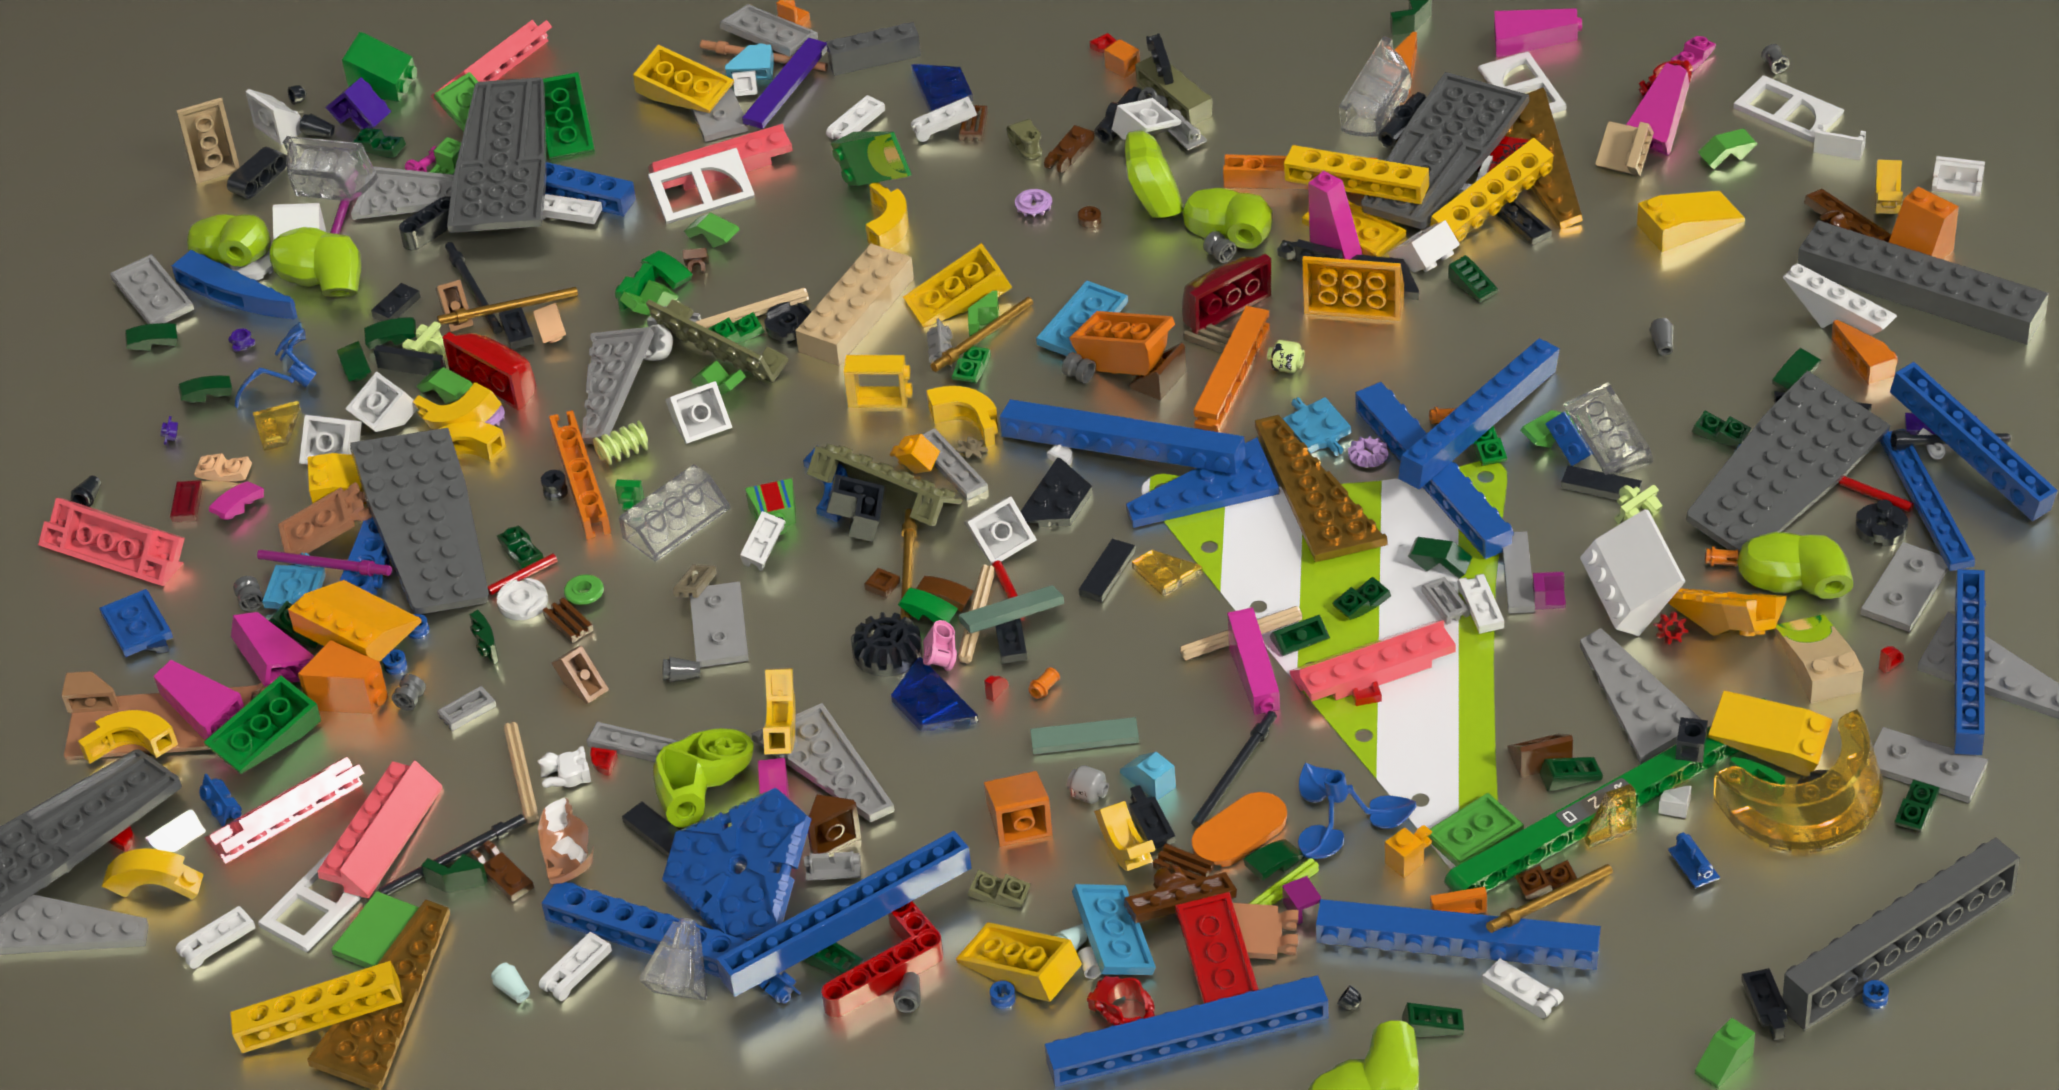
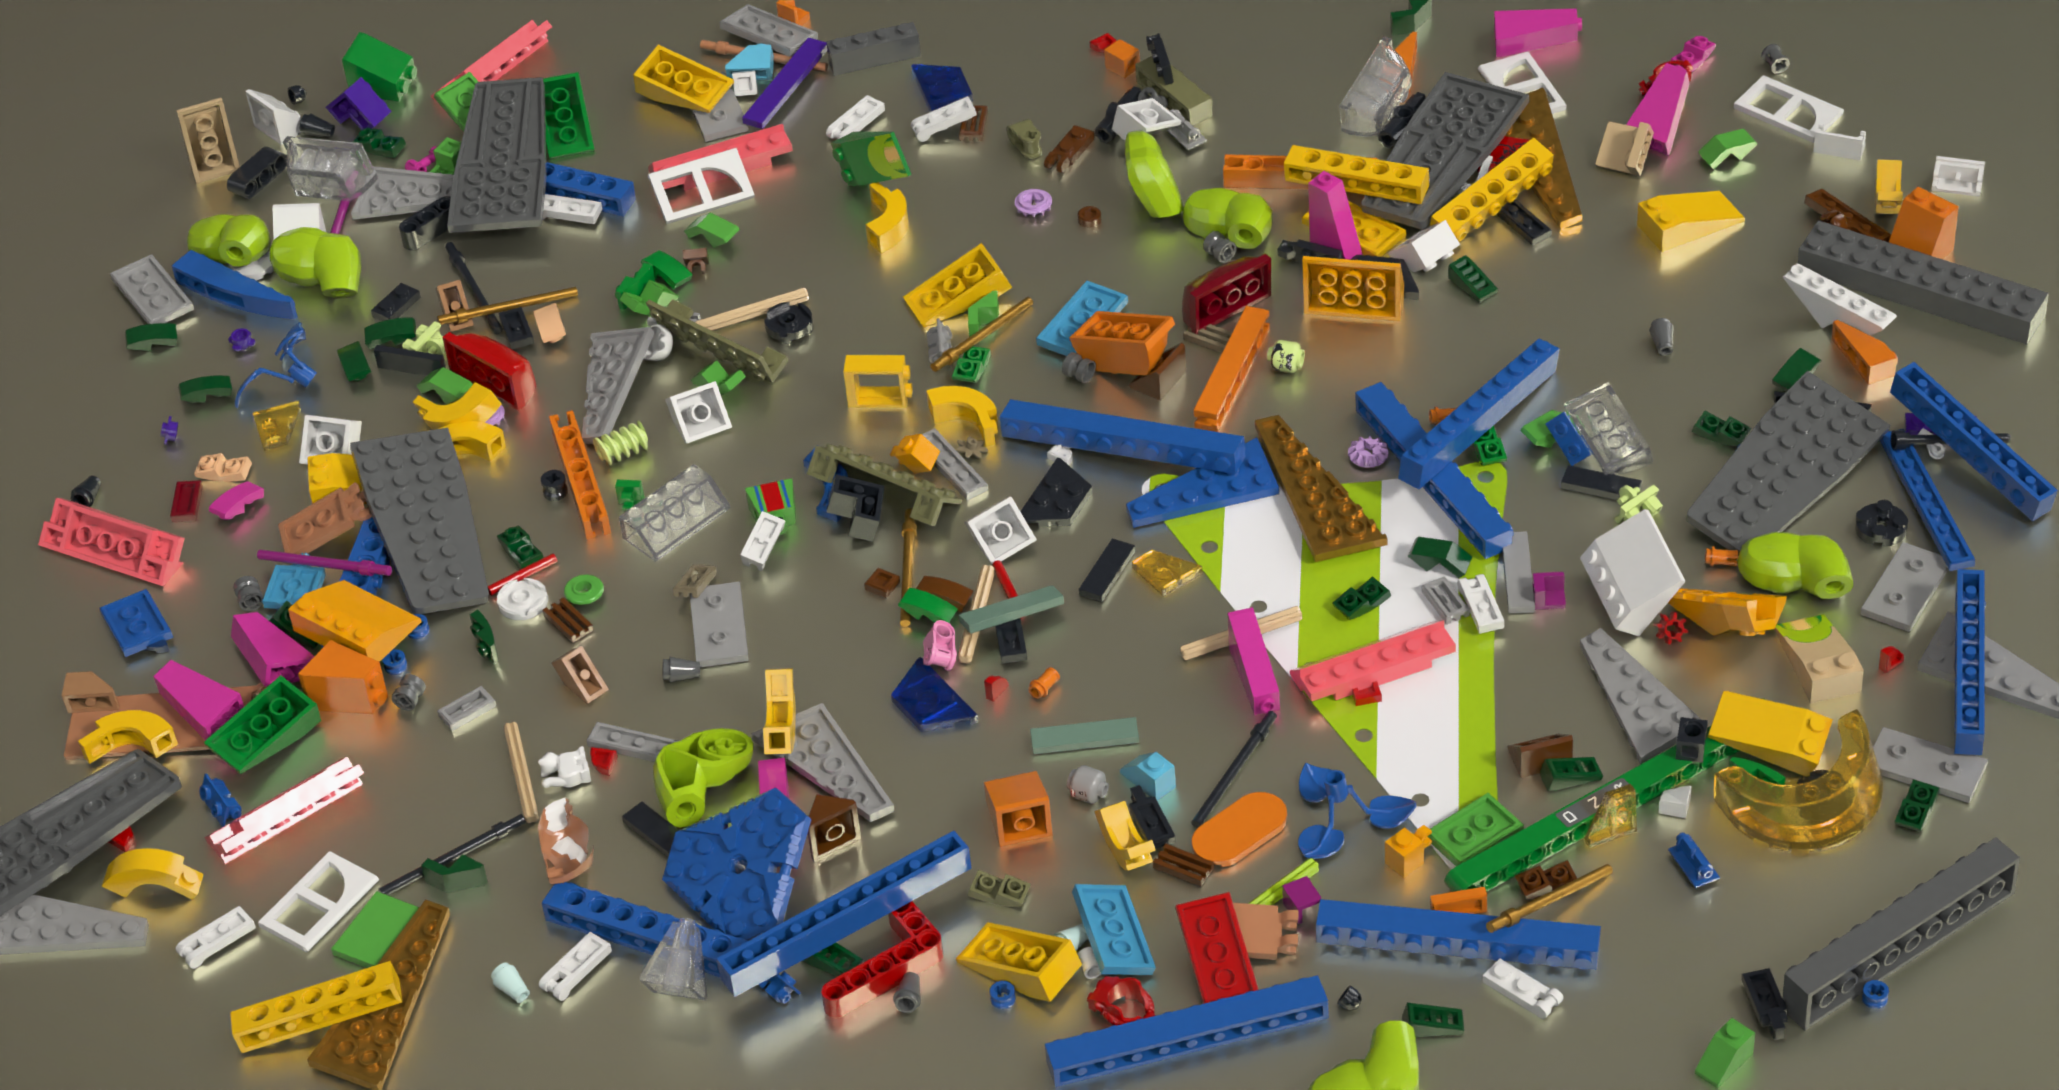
(176, 833): clear plate -> none
(380, 829): coral slope -> none
(382, 404): white slope -> none
(503, 872): reddish brown hinge -> none
(740, 330): green slope -> none
(840, 866): light grey hinge -> none
(854, 304): tan brick -> none
(890, 649): black gear -> none
(1175, 890): reddish brown plate -> none
(1273, 857): dark green slope -> none
(1300, 635): dark green slope -> none
(1318, 425): dark azure plate -> none
(1876, 493): red bar -> none

